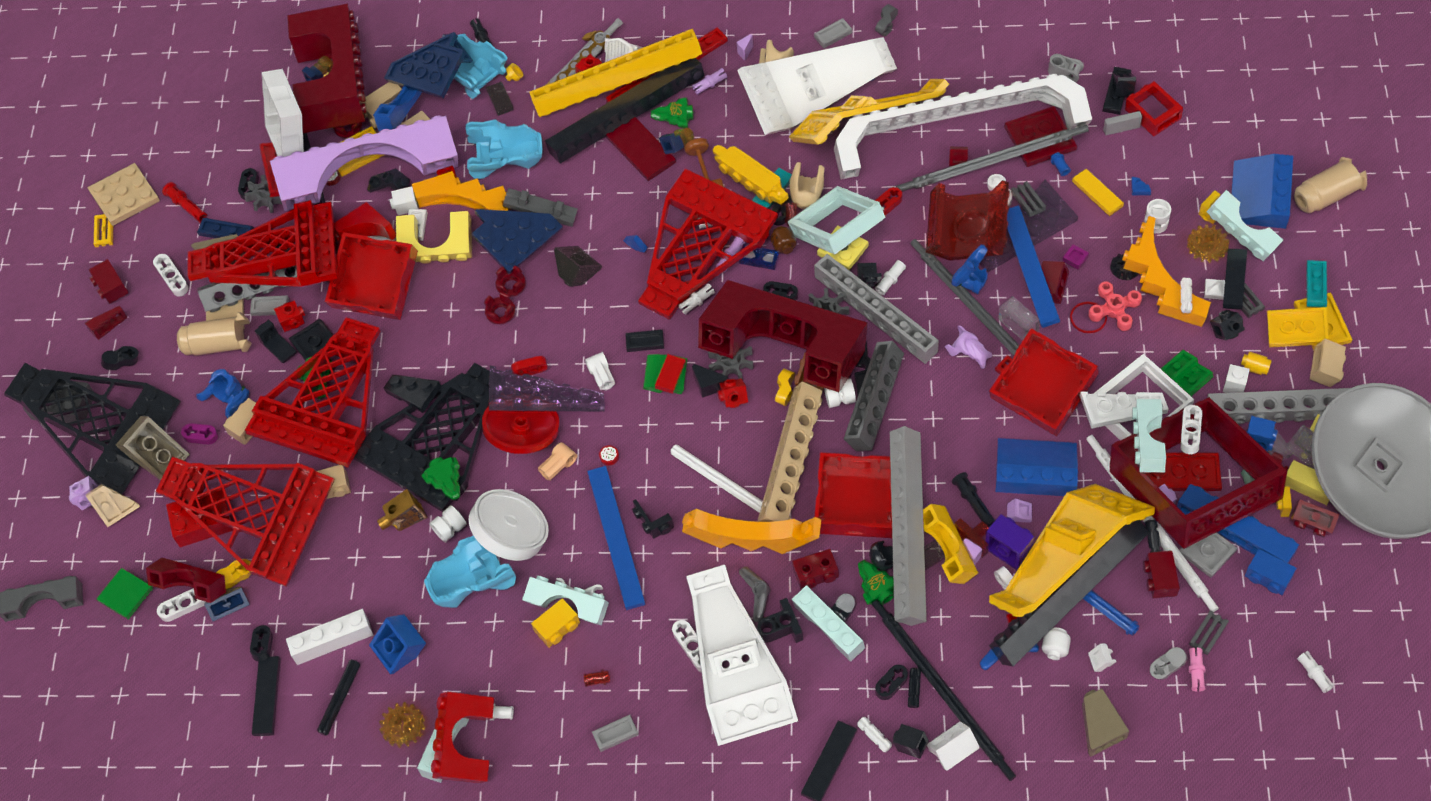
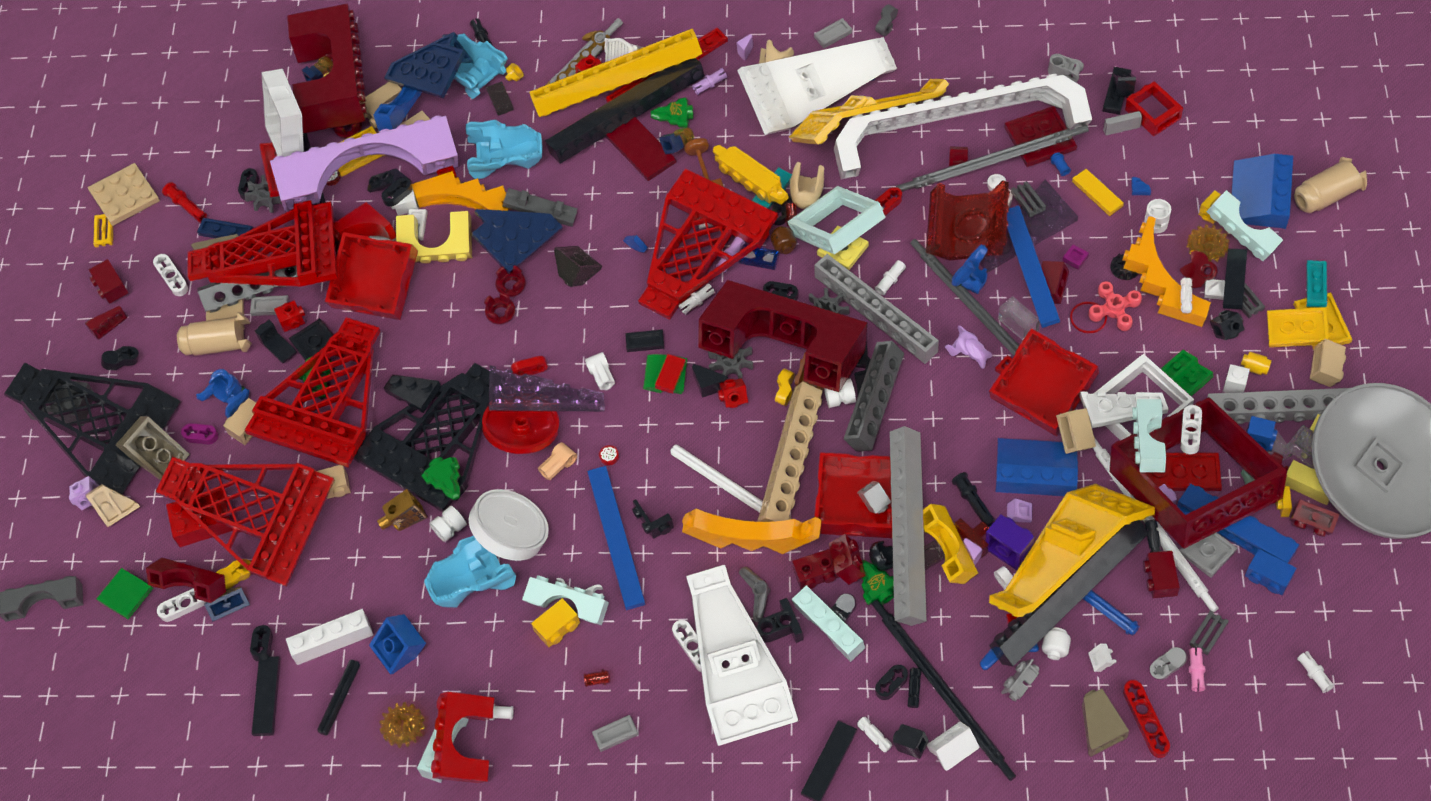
(397, 192): none -> black beam
(846, 559): none -> dark red brick
(868, 274): black bracket -> none
(874, 497): none -> light grey brick
(1025, 672): none -> light grey hinge
(1076, 430): none -> tan piece
(1143, 719): none -> red beam
(1197, 269): none -> dark red plate

